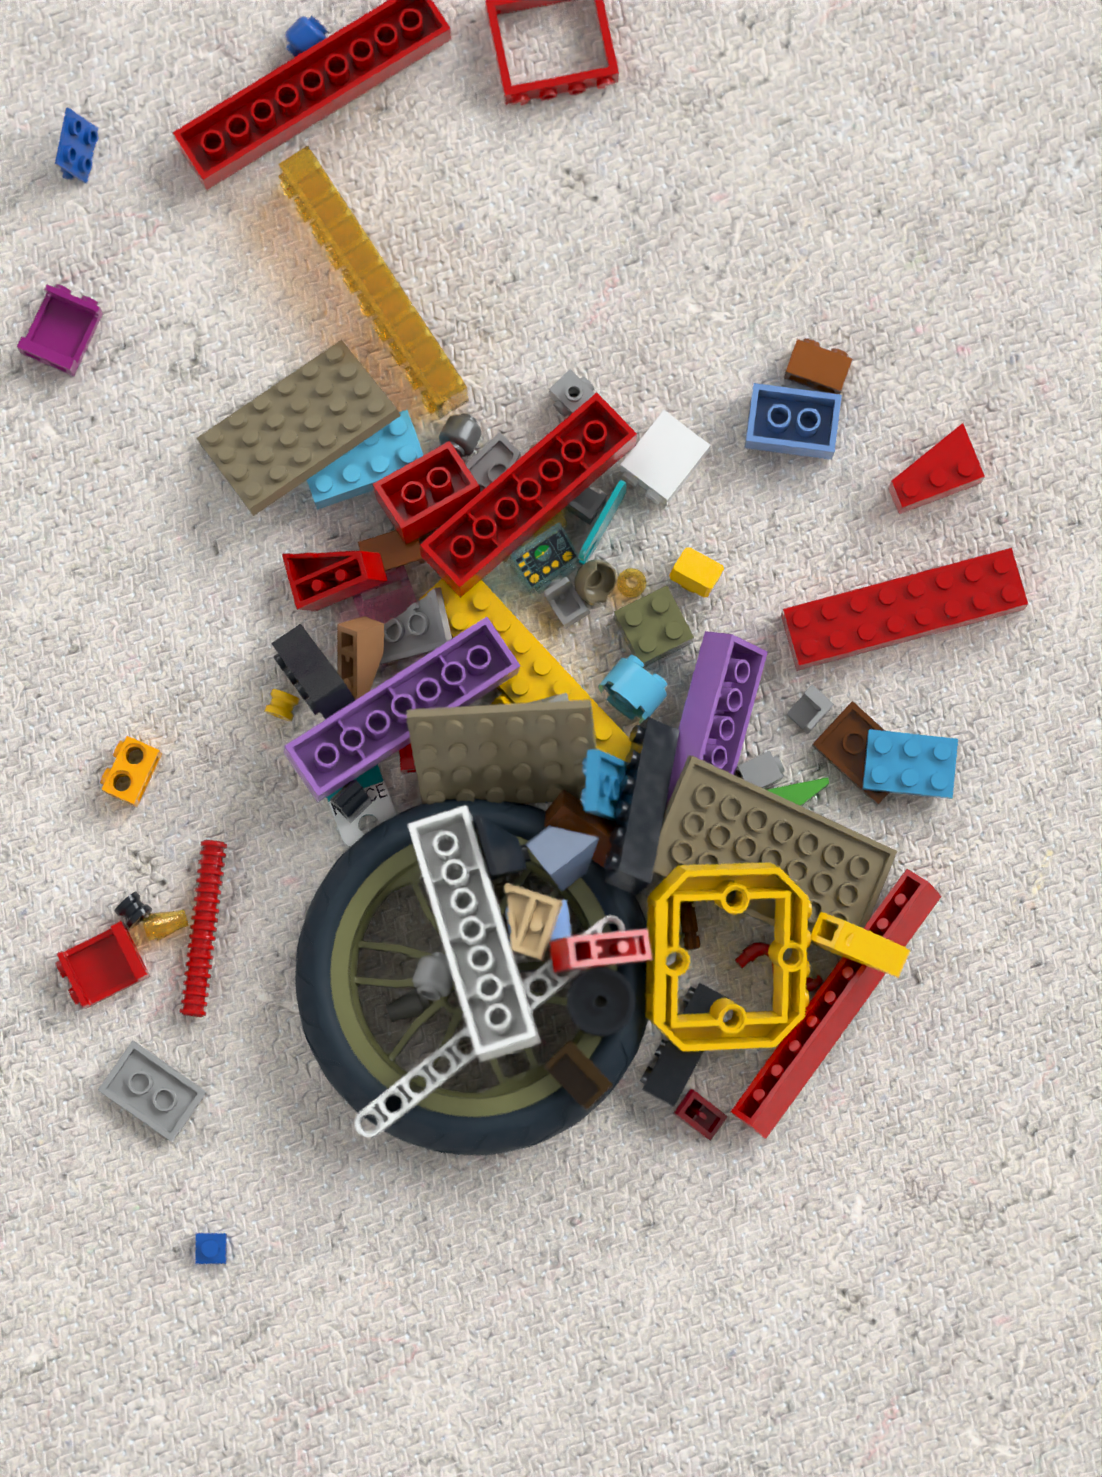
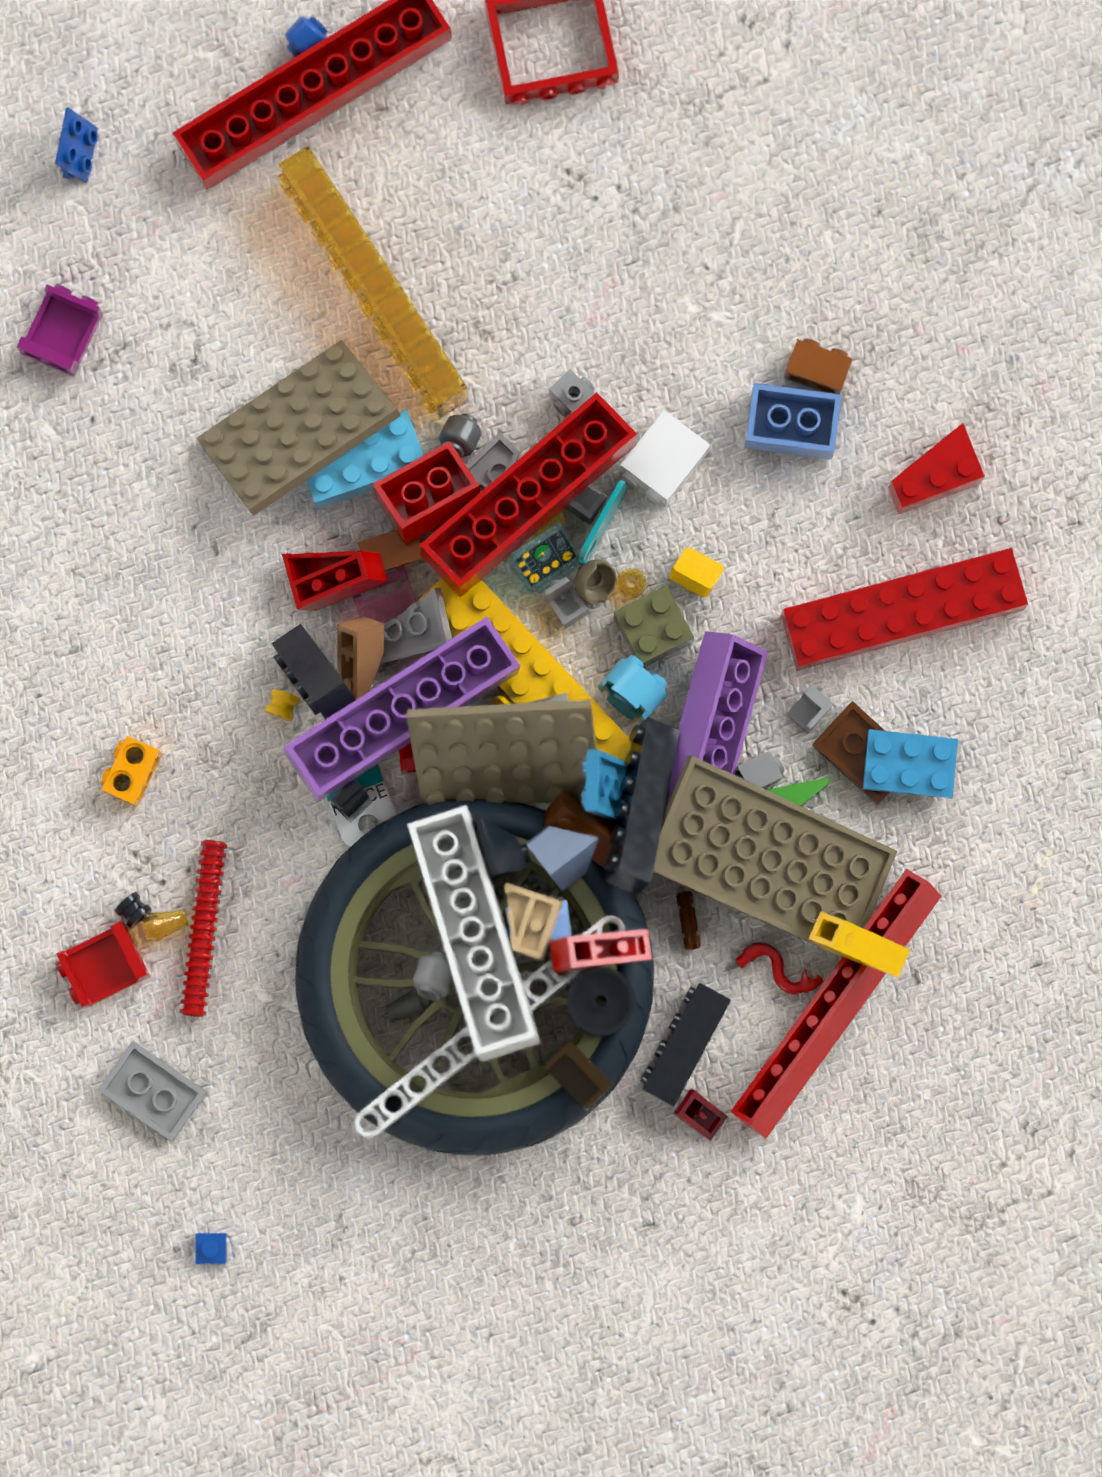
(790, 994): yellow panel -> none

